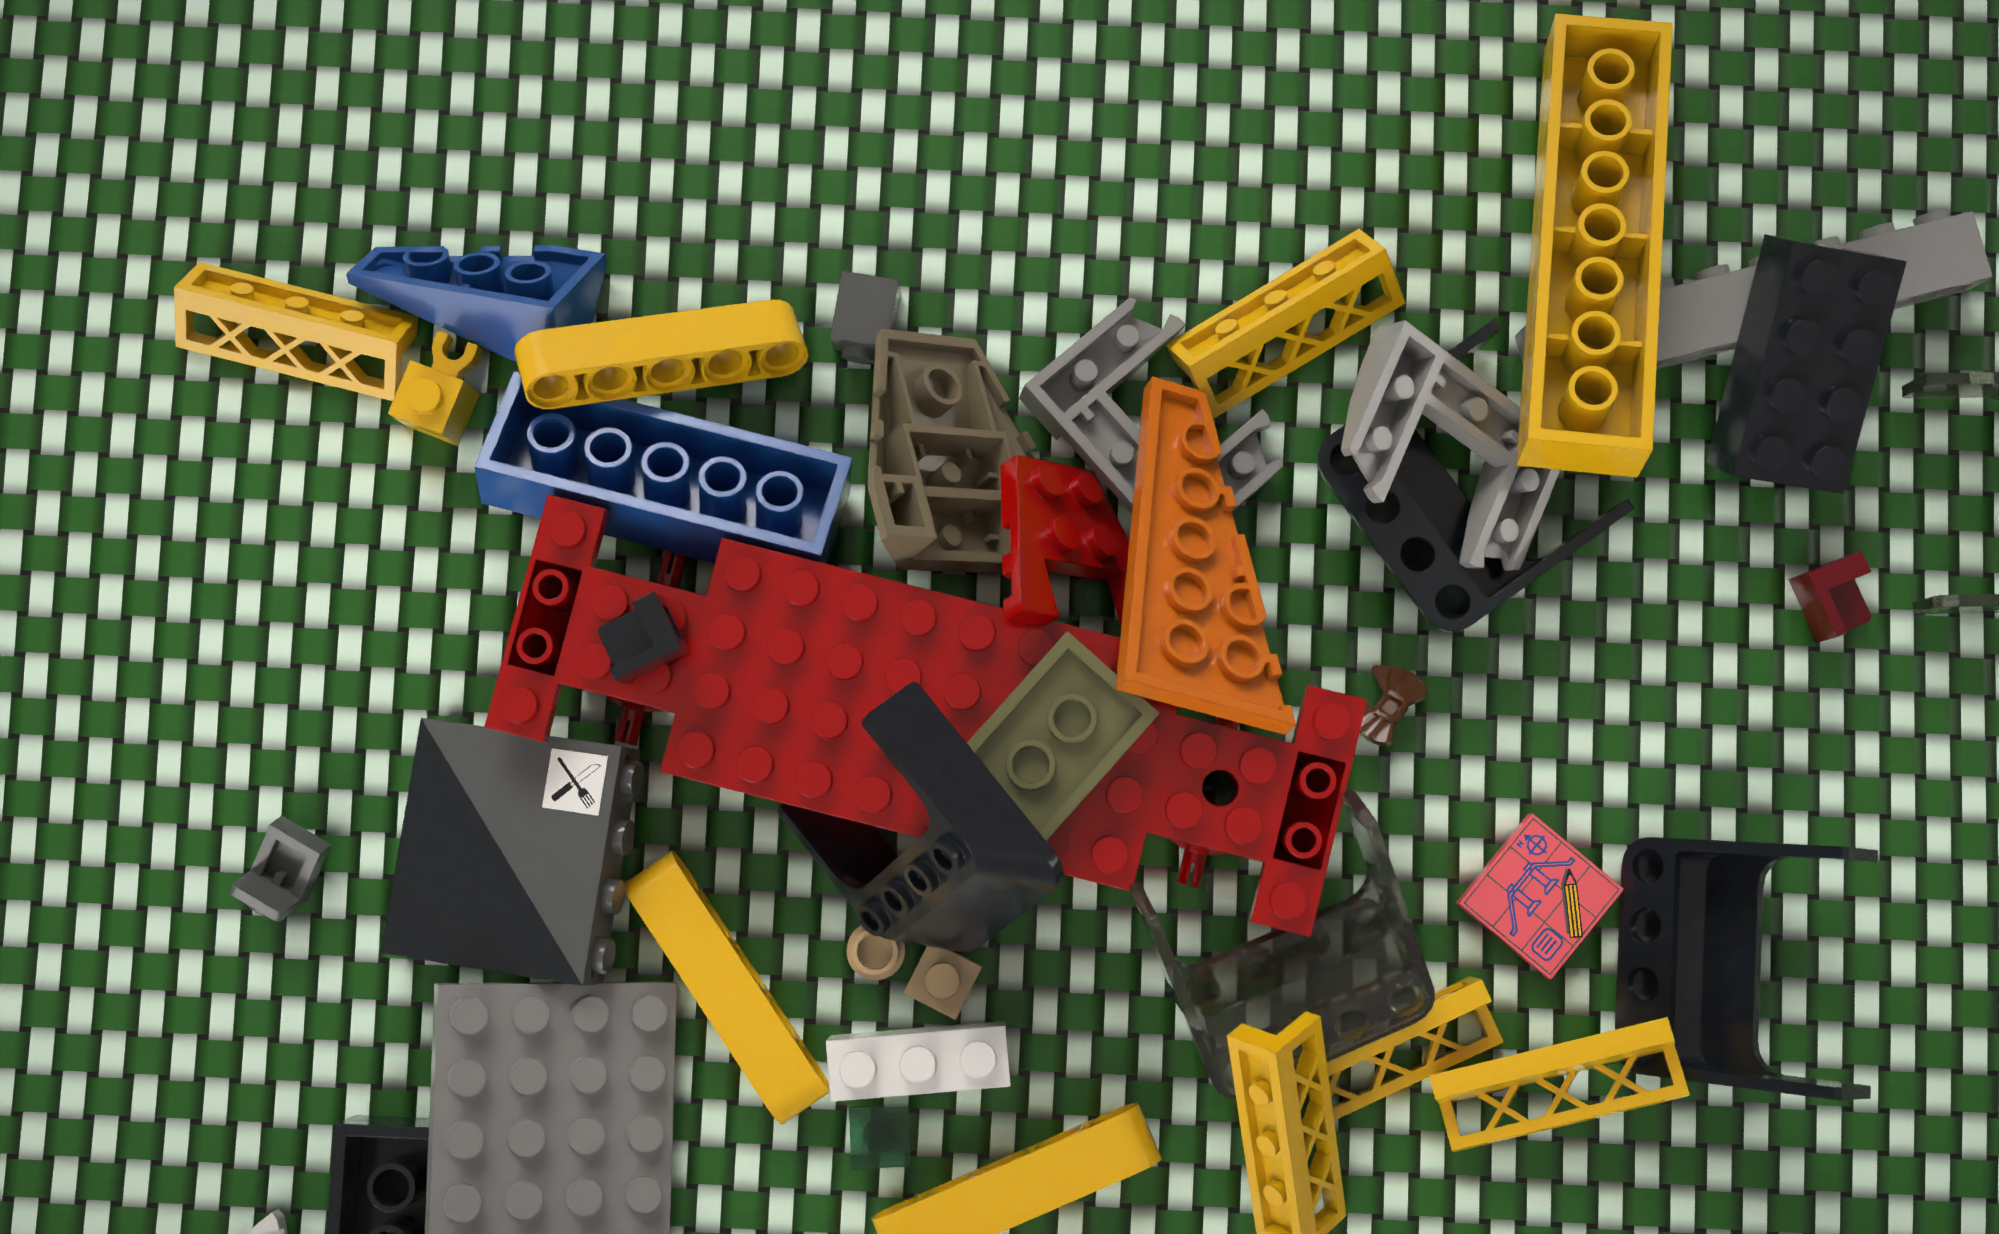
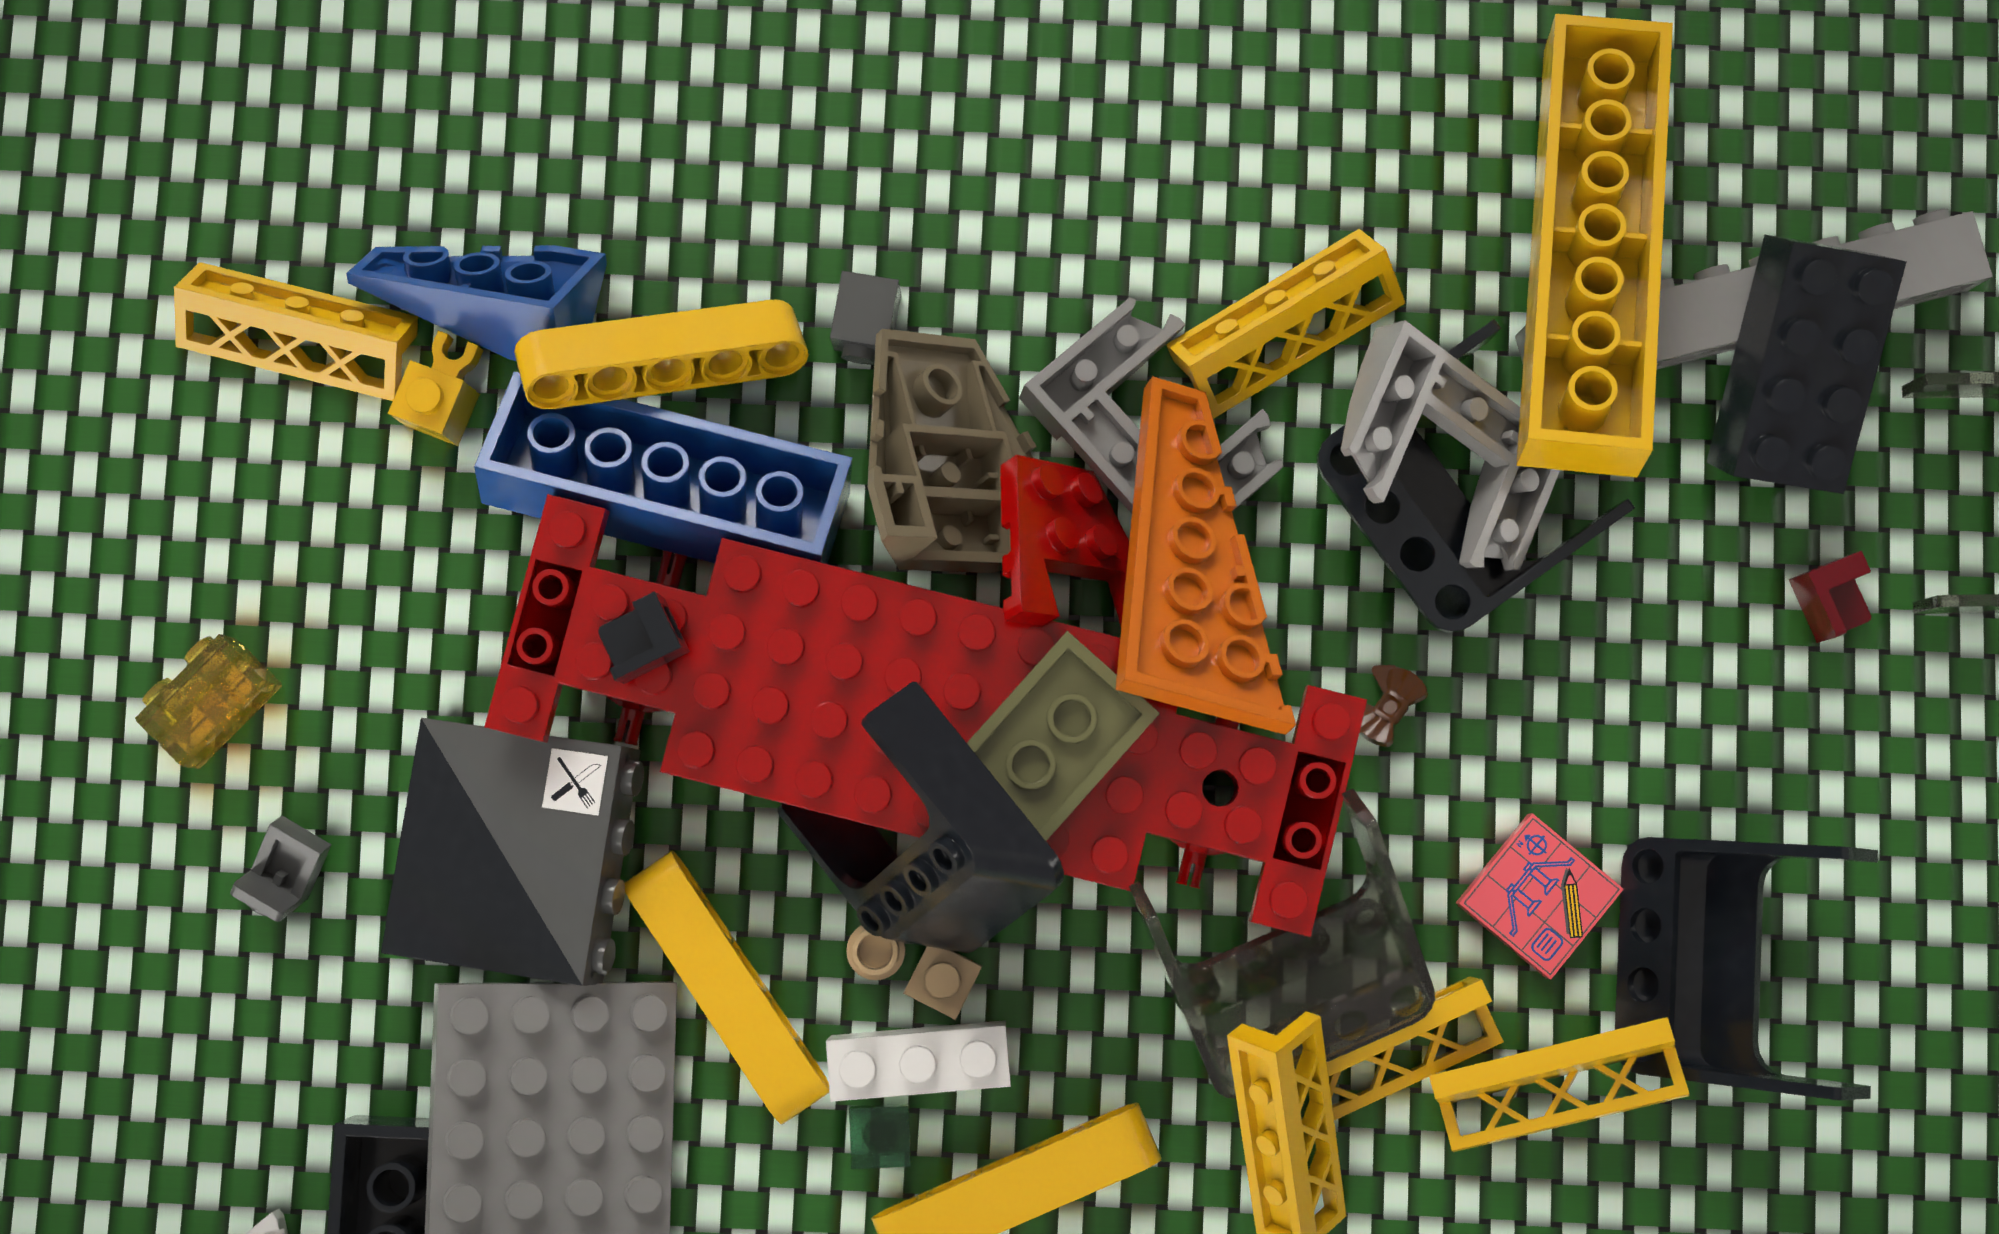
(206, 700): none -> clear yellow brick

